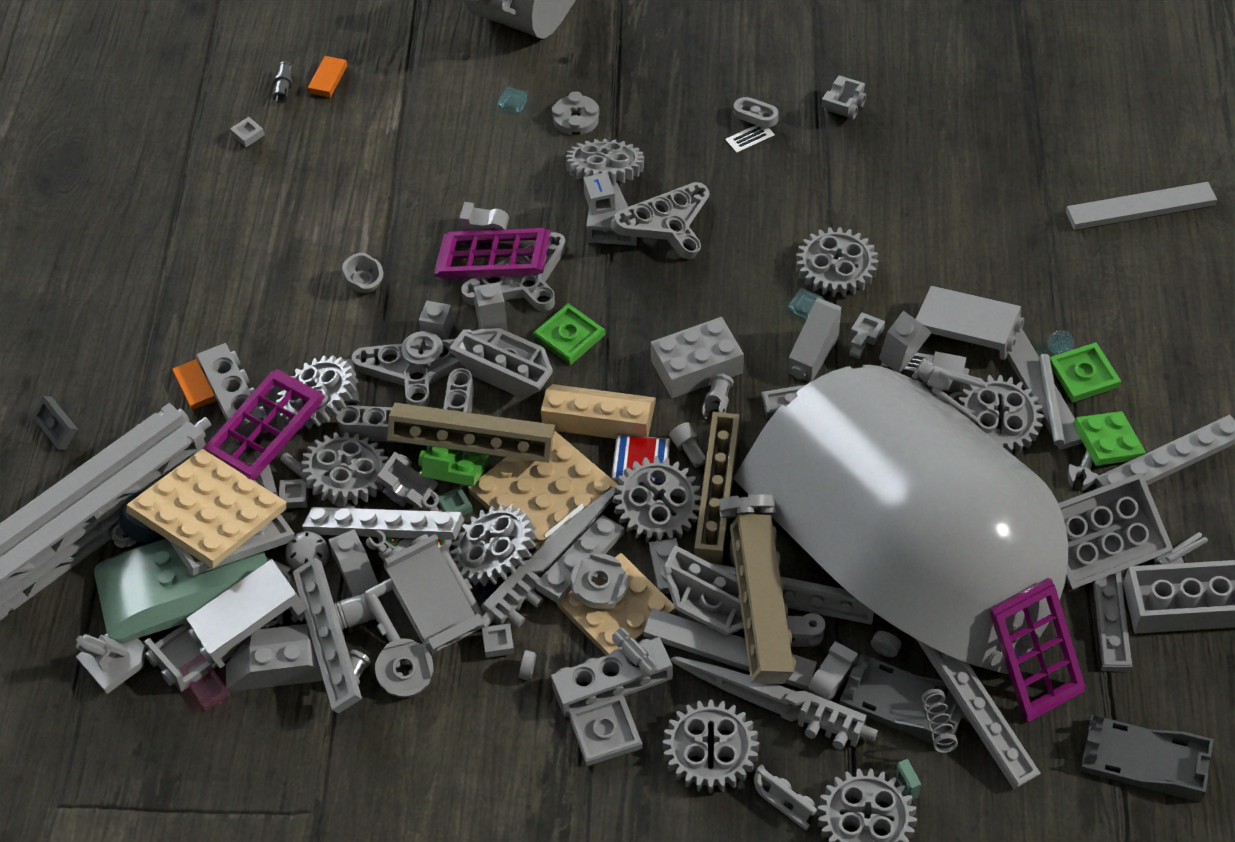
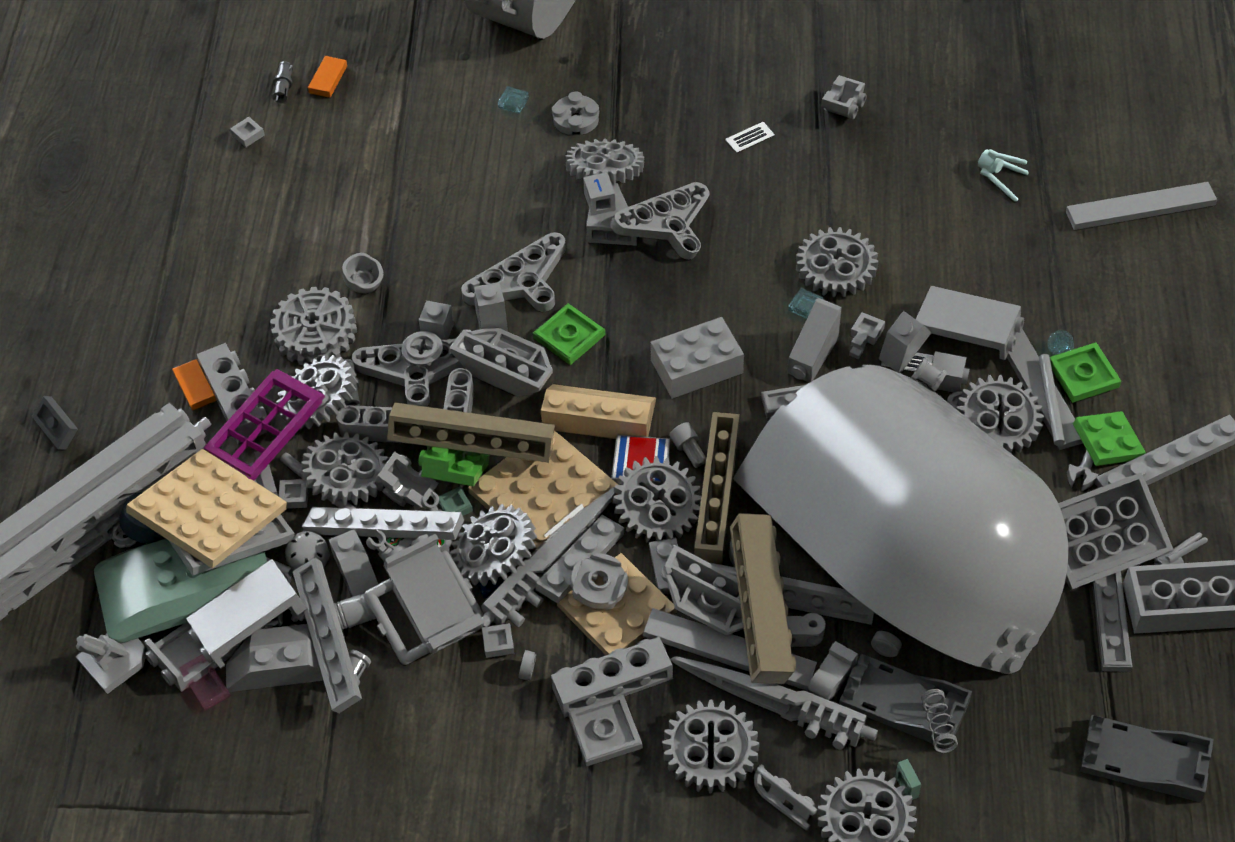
(313, 325): none -> light grey piece
(390, 659): light grey plate -> none
(449, 242): magenta piece -> none
(482, 219): light grey leg -> none
(634, 652): light grey axle -> none
(718, 394): light grey piece -> none
(753, 504): light grey plate -> none
(756, 112): light grey plate -> none
(942, 379): light grey plant -> none
(984, 717): light grey tile -> none
(993, 162): none -> light aqua plant
(1022, 601): magenta piece -> none

